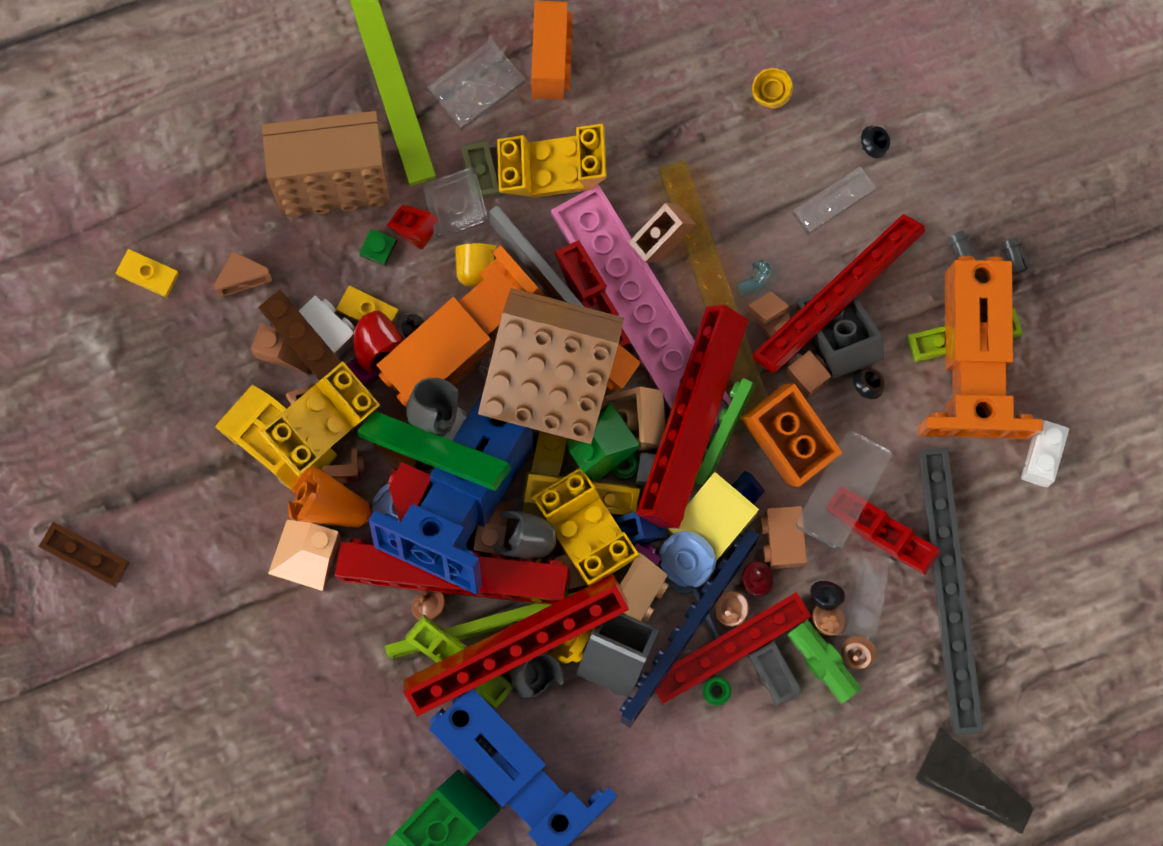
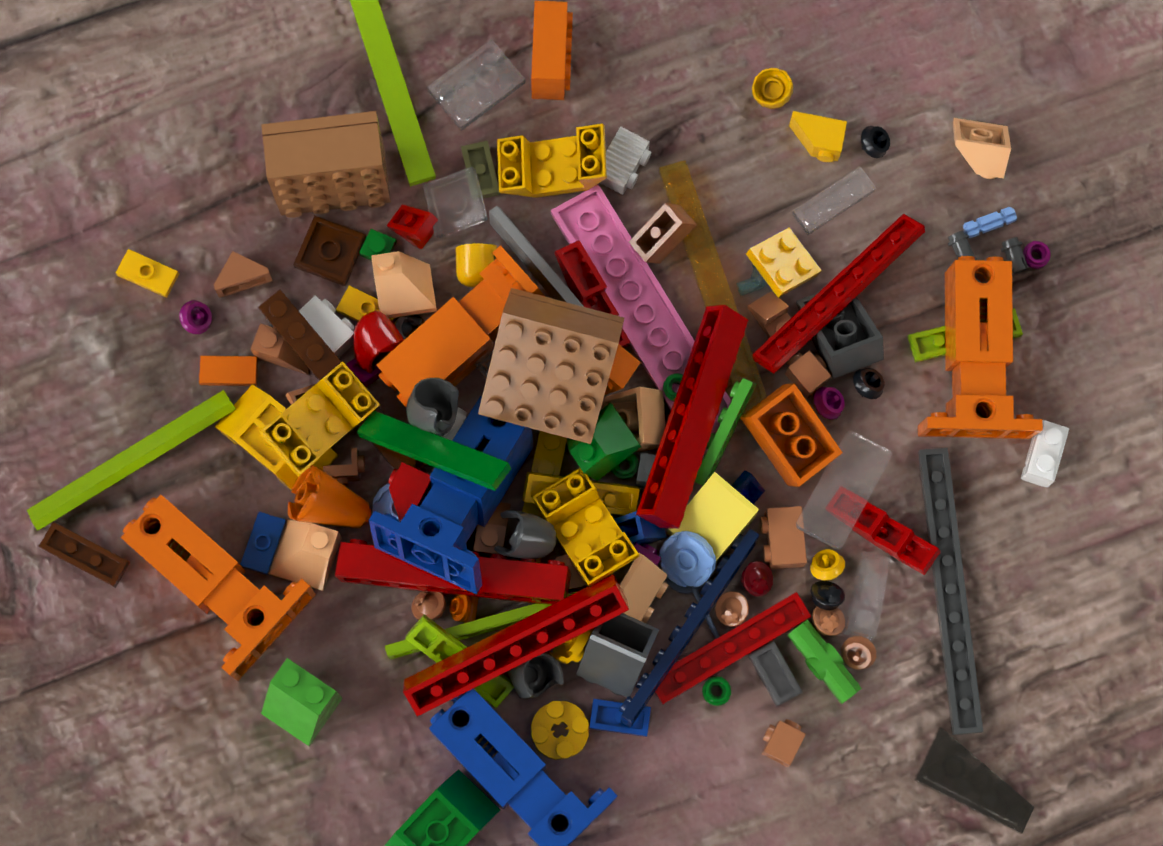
(130, 460): none -> lime tile
(195, 317): none -> magenta hat
(214, 581): none -> orange brick
(228, 370): none -> orange tile
(263, 543): none -> blue plate
(299, 702): none -> bright green slope
(329, 251): none -> reddish brown tile
(403, 285): none -> light nougat slope
(464, 608): none -> orange plate
(560, 747): none -> yellow plate
(607, 717): none -> blue plate
(623, 159): none -> white brick
(669, 382): none -> green plate
(783, 262): none -> yellow plate
(783, 741): none -> nougat brick
(819, 135): none -> yellow slope
(827, 565): none -> yellow hat
(829, 402): none -> magenta hat
(983, 146): none -> light nougat slope
(990, 222): none -> light blue axle
(1042, 249): none -> magenta plate

